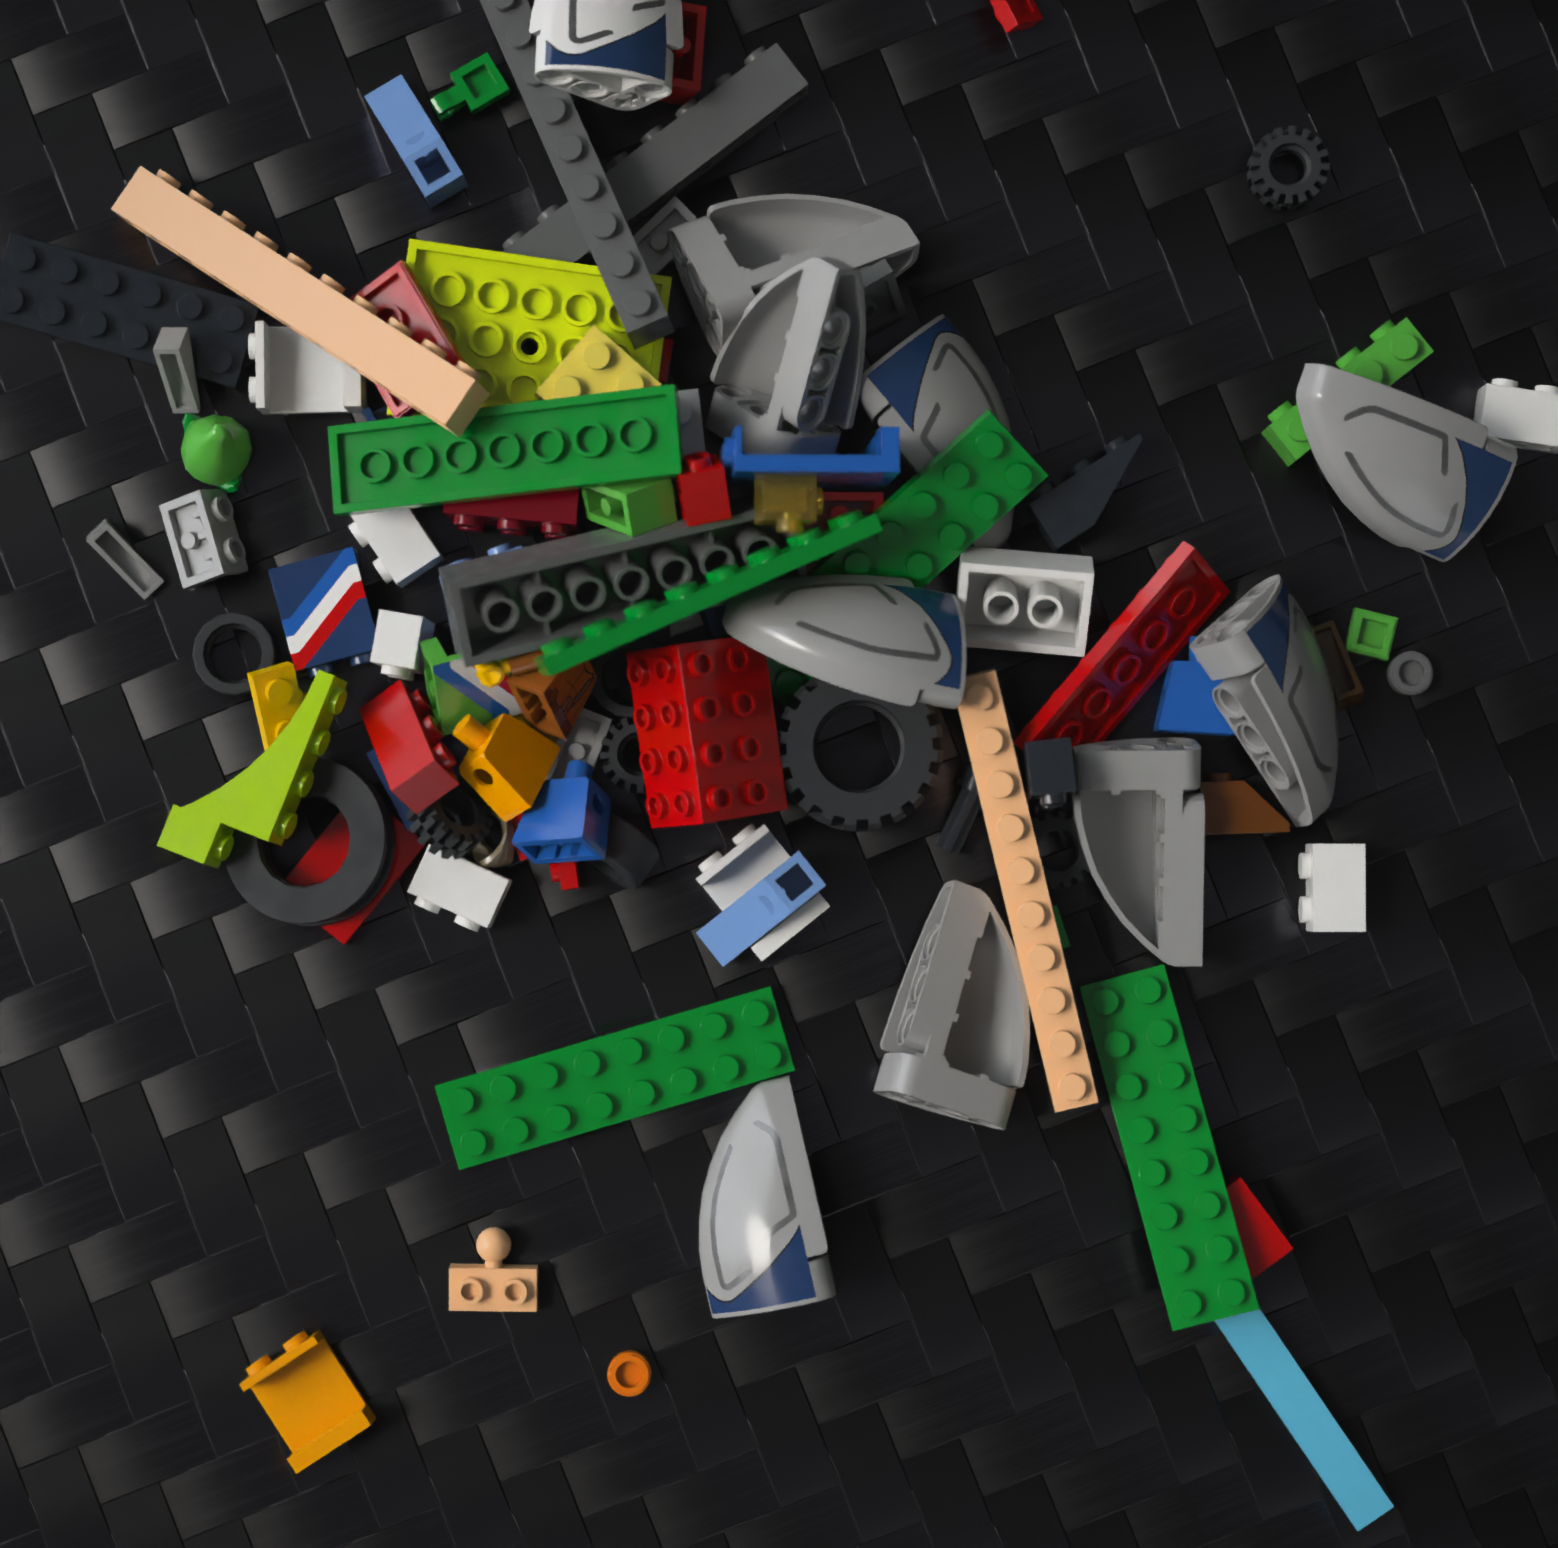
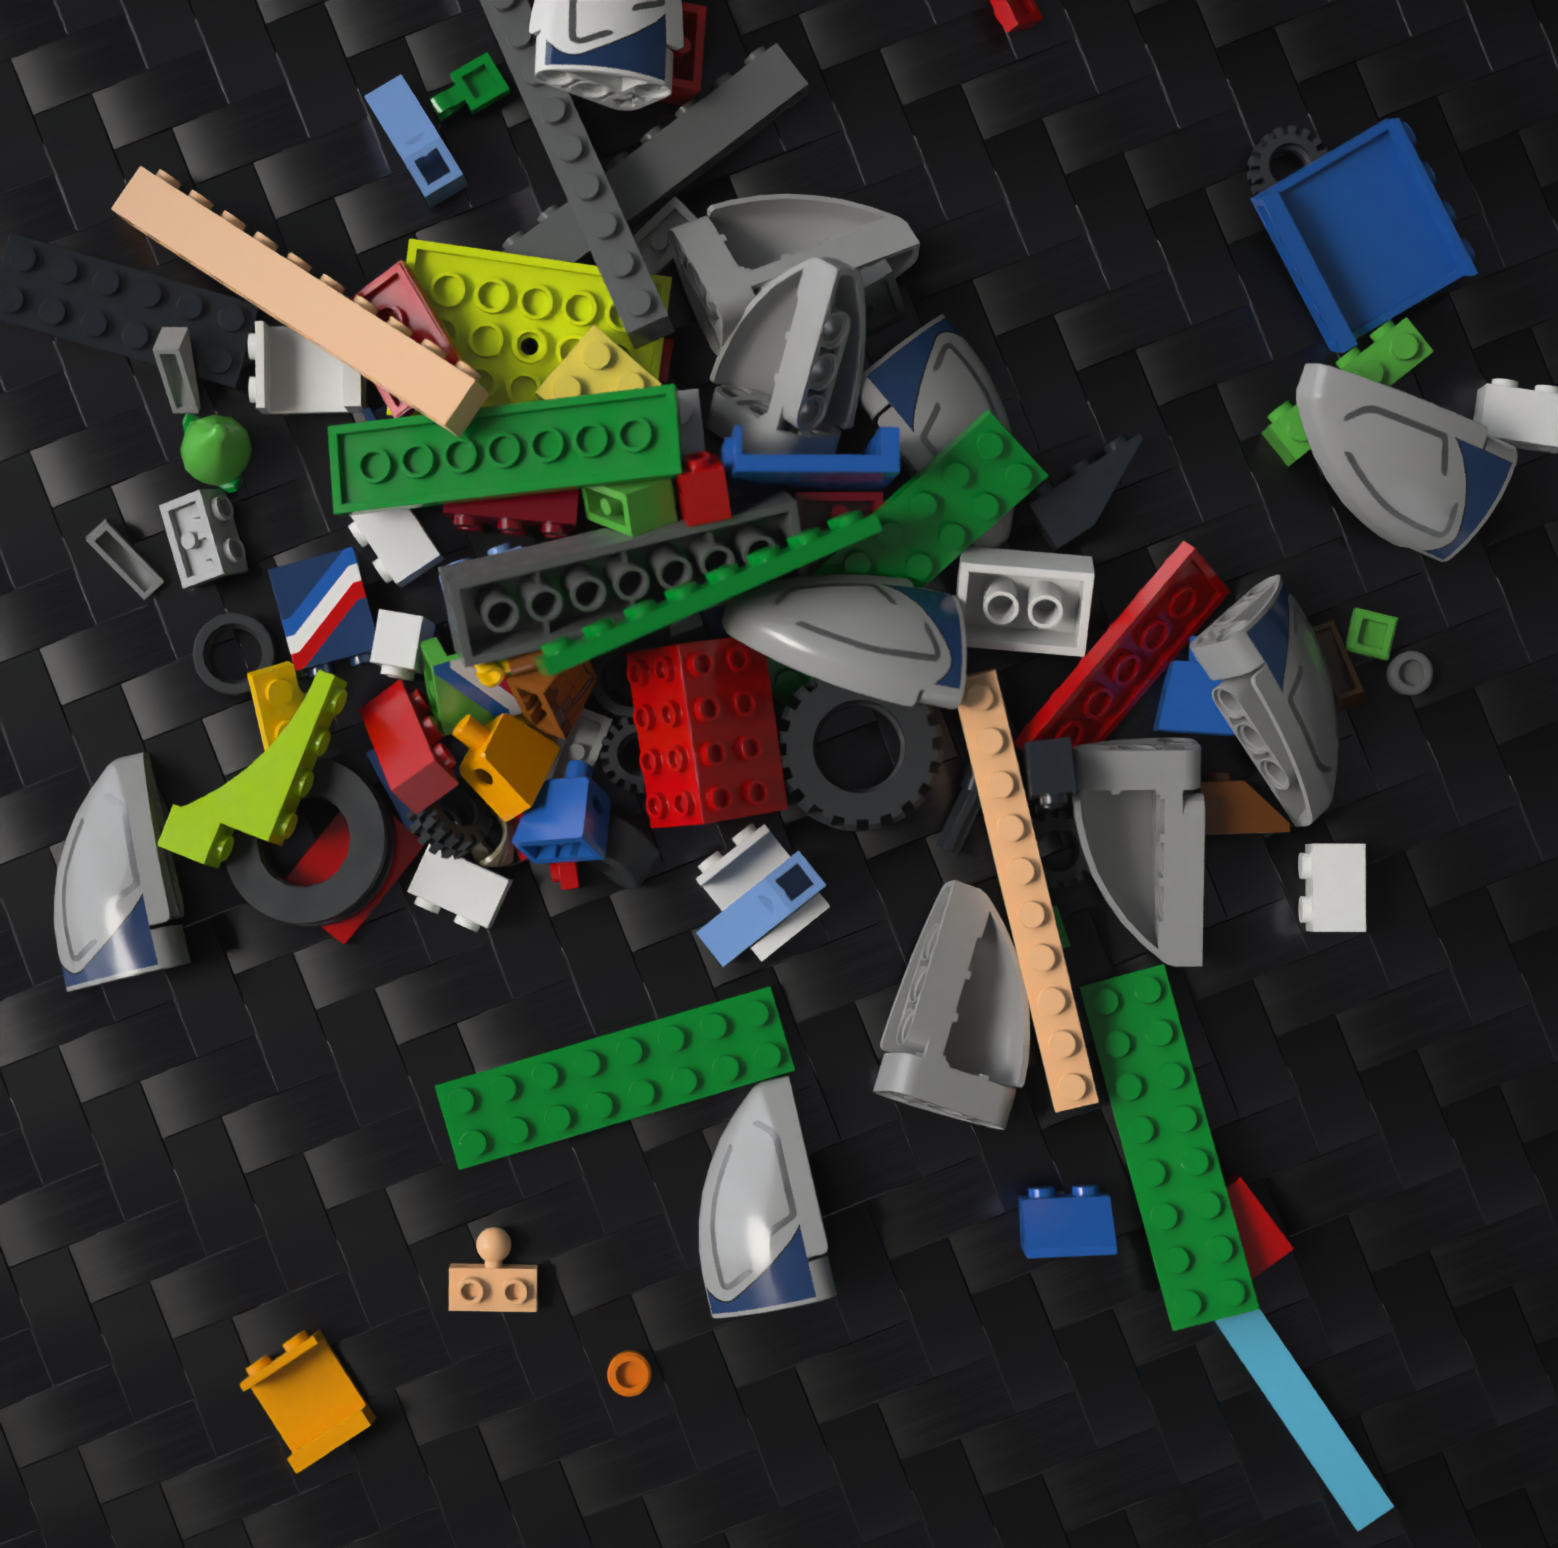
(118, 883): none -> light grey panel
(787, 501): clear yellow brick -> none
(1066, 1222): none -> blue slope
(1364, 233): none -> blue panel

